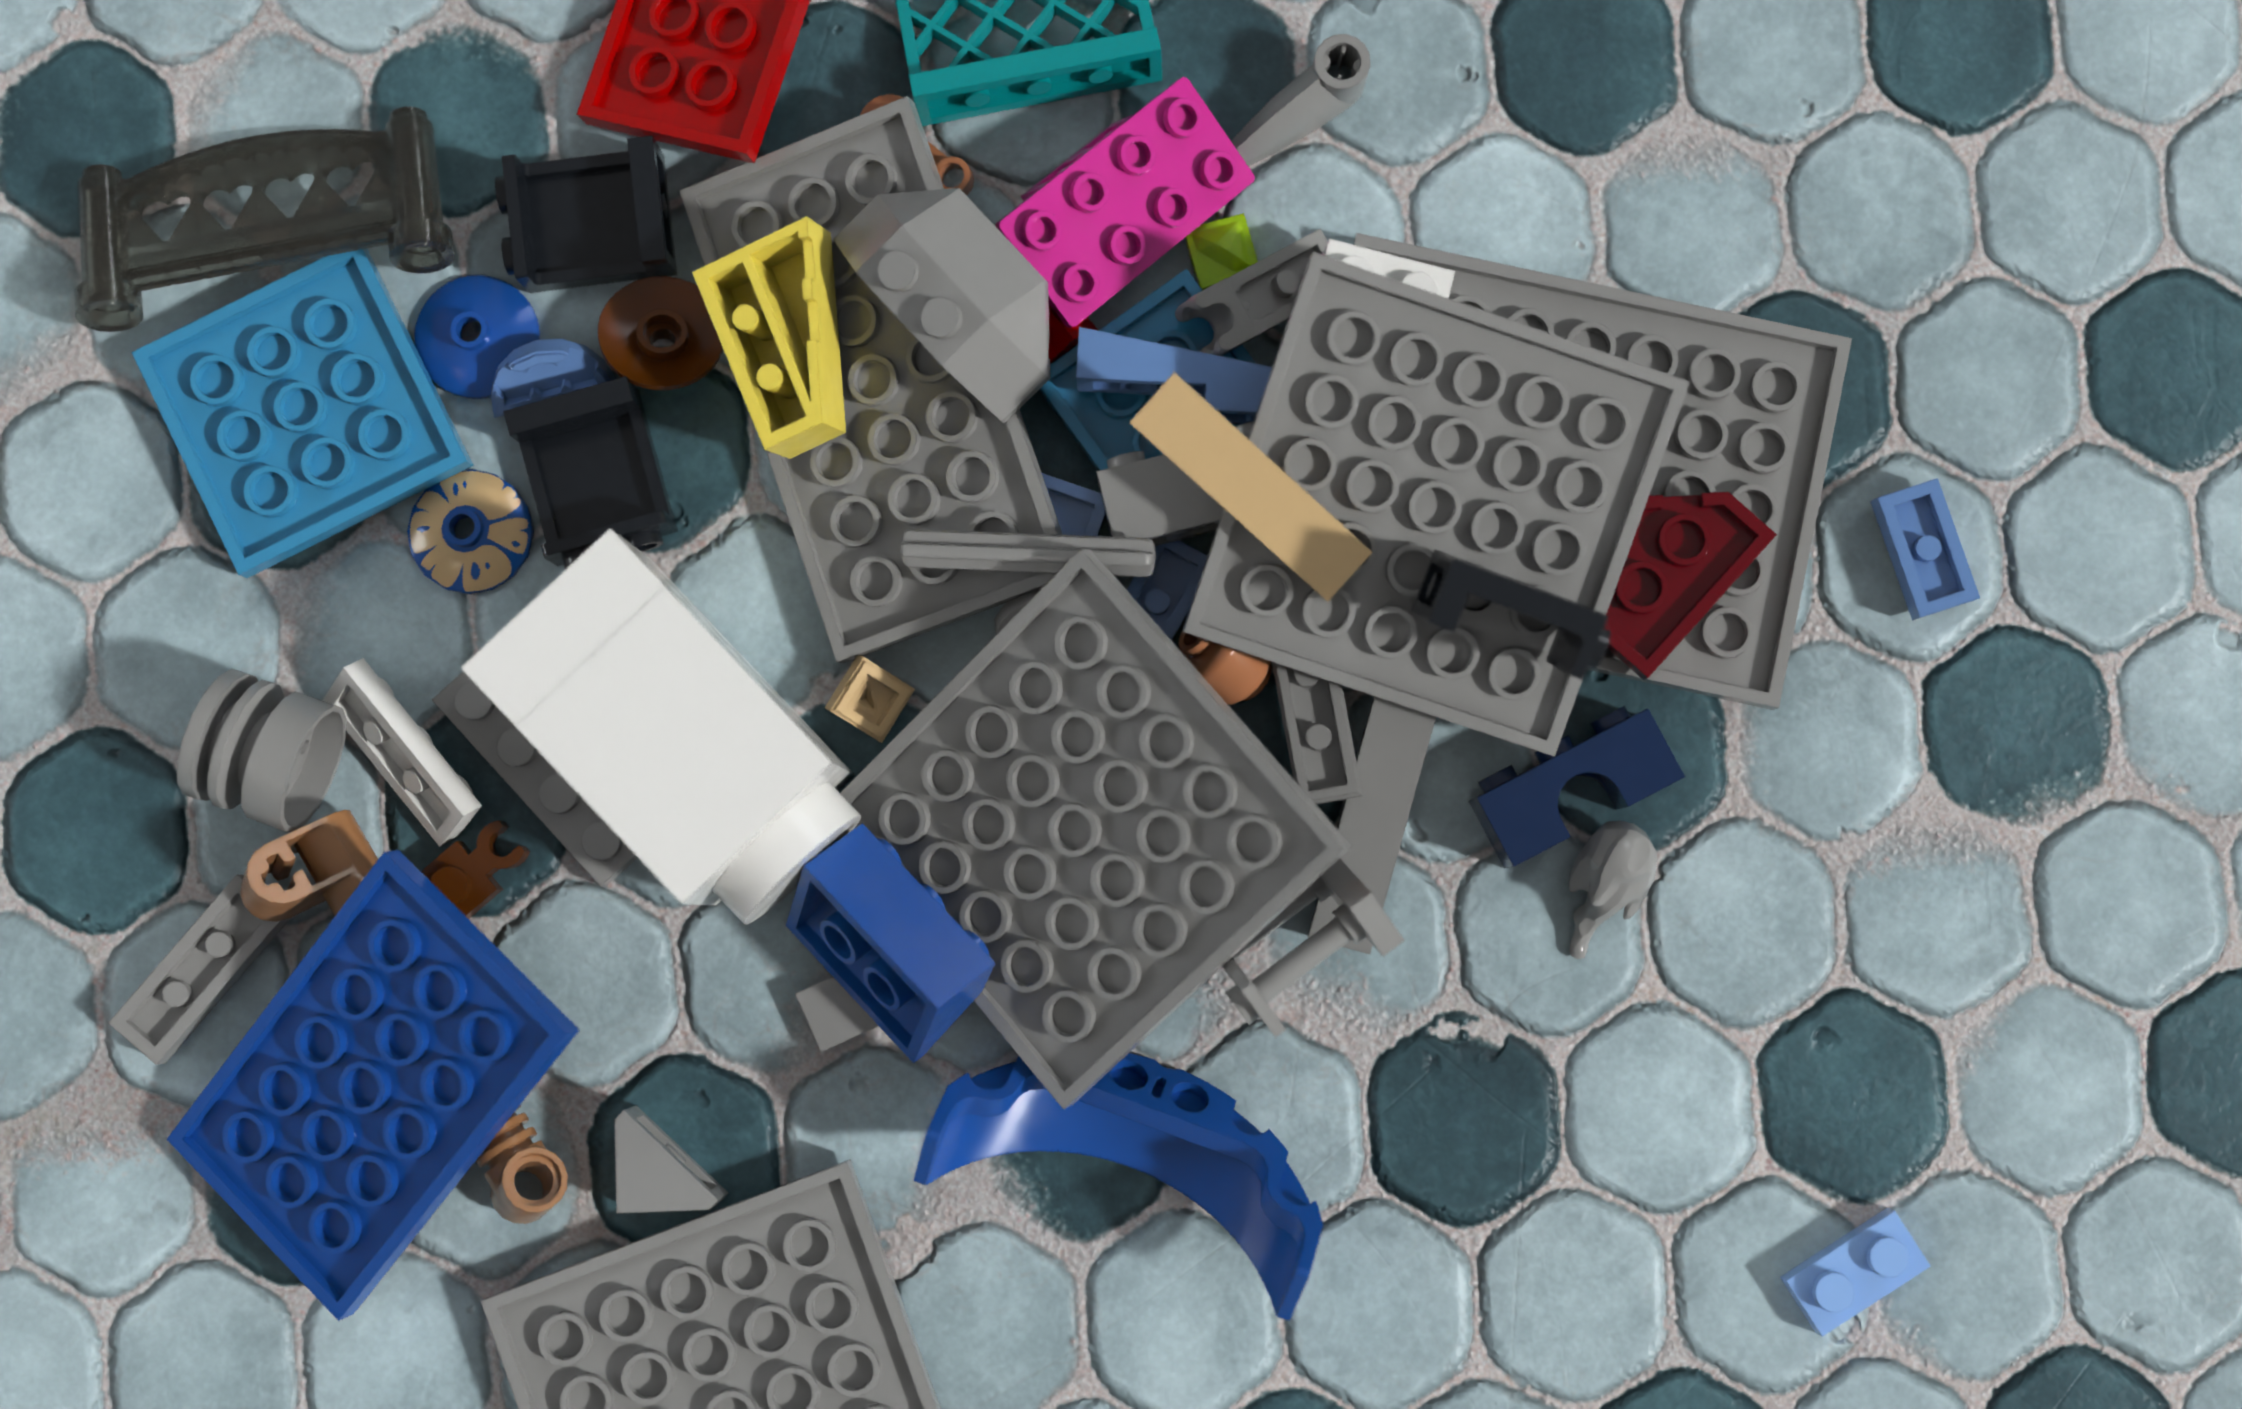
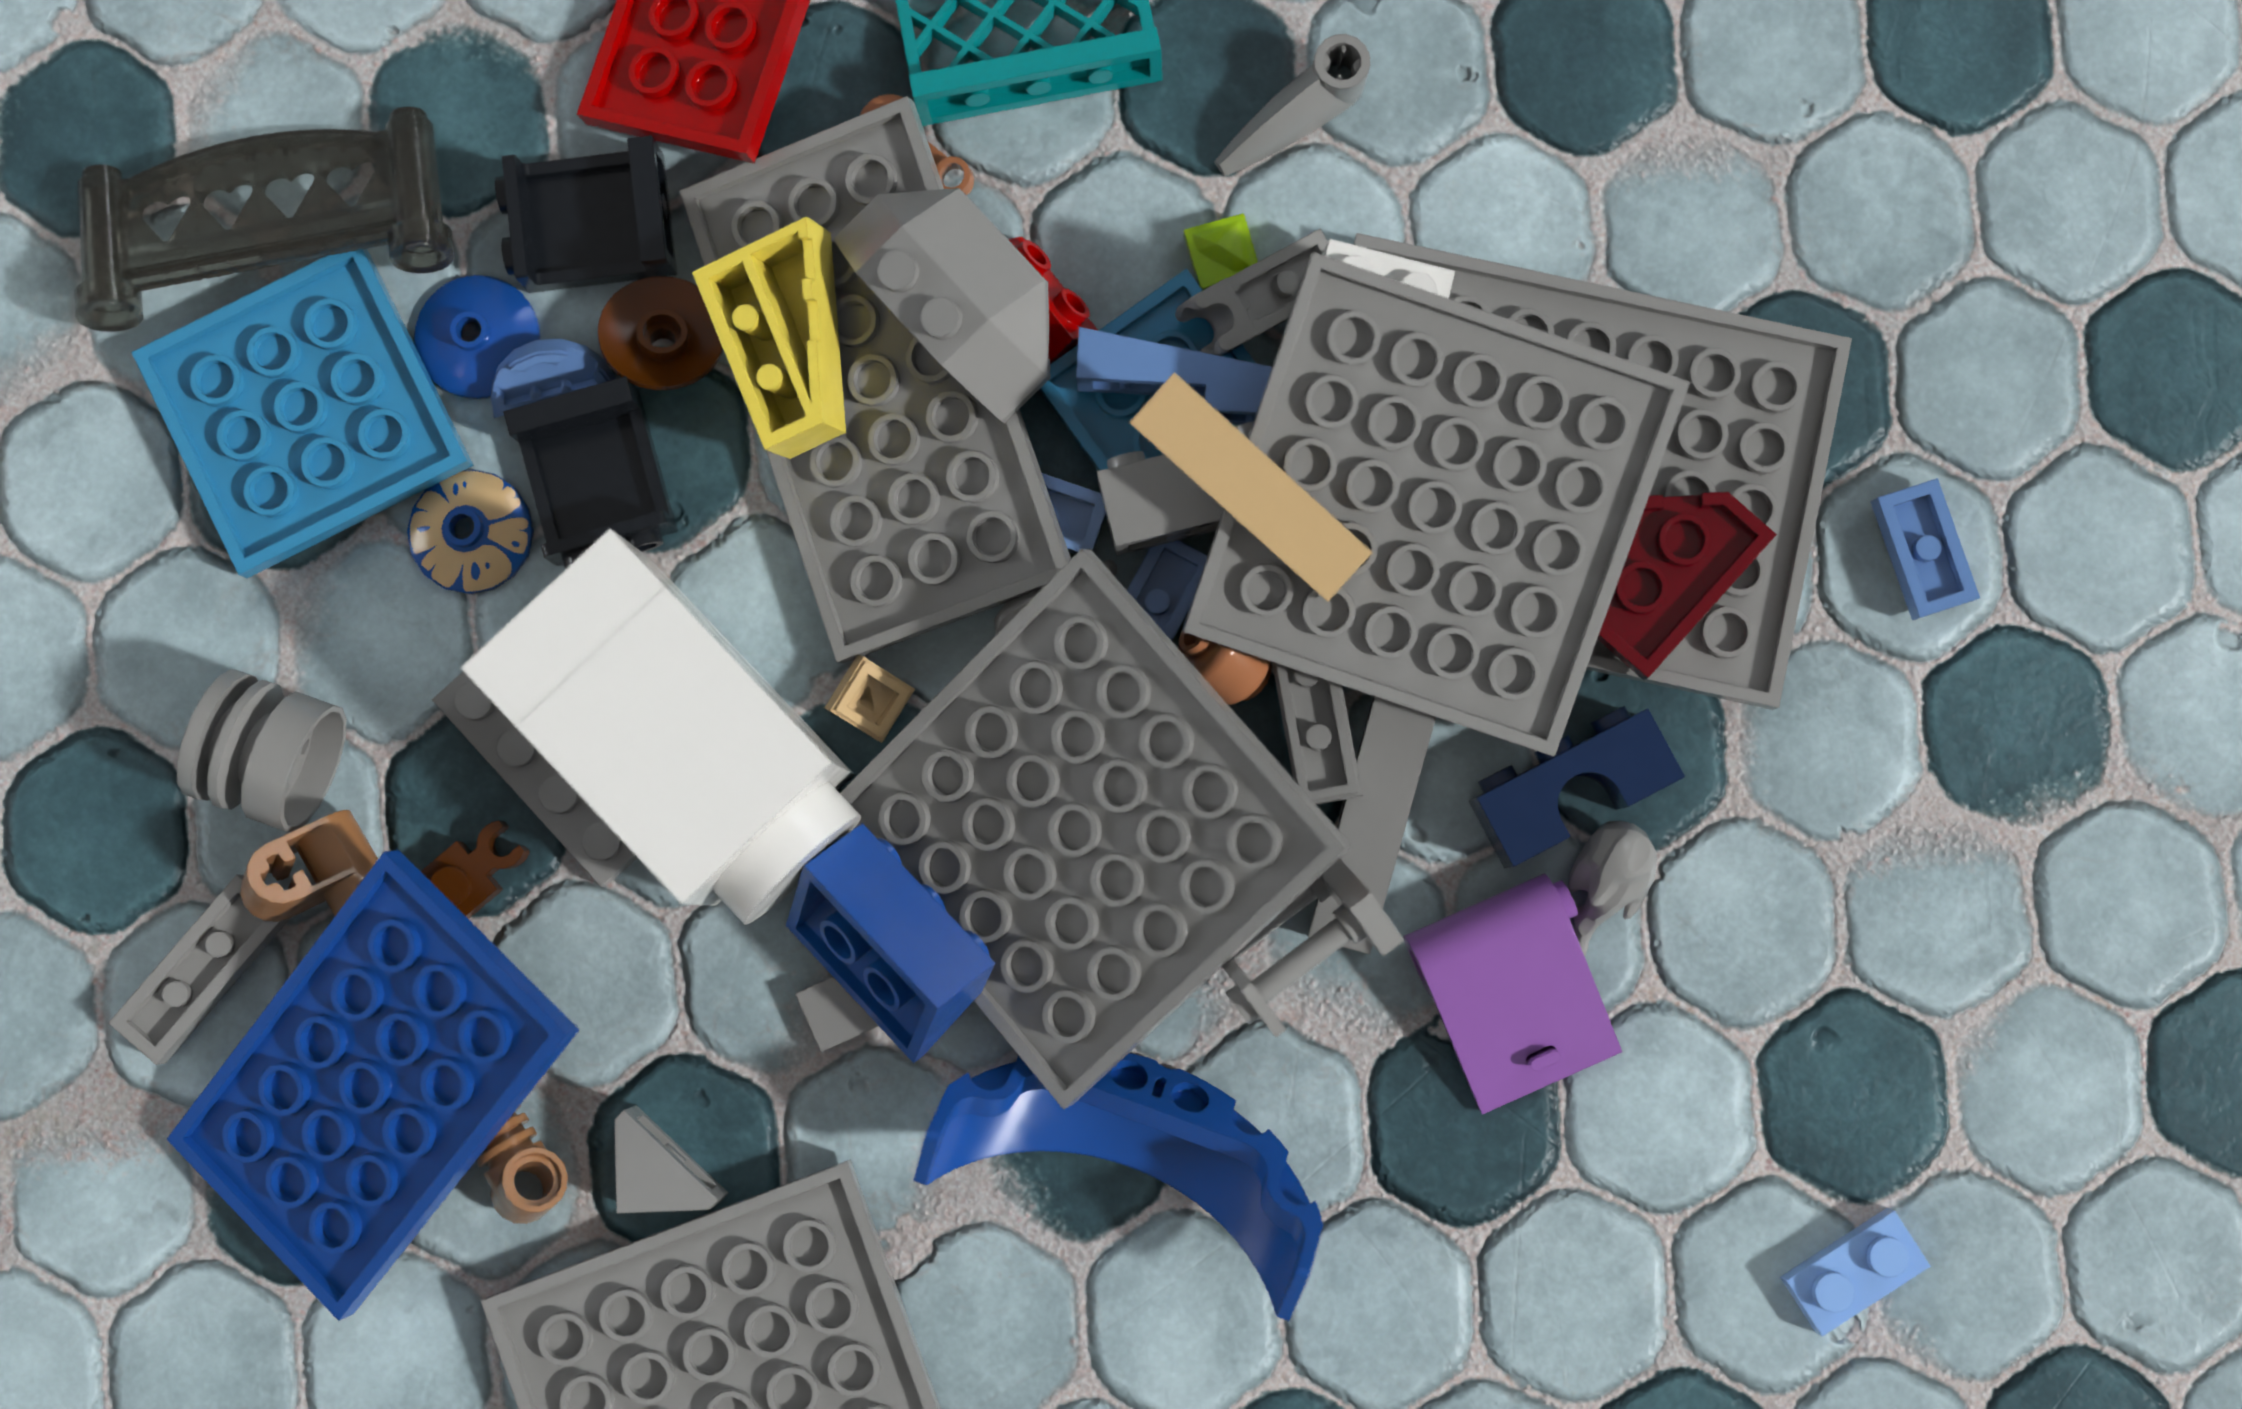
(403, 752): white plate -> none
(1023, 551): light grey axle -> none
(1126, 200): dark pink bracket -> none
(1449, 580): black panel -> none
(1510, 985): none -> medium lavender door

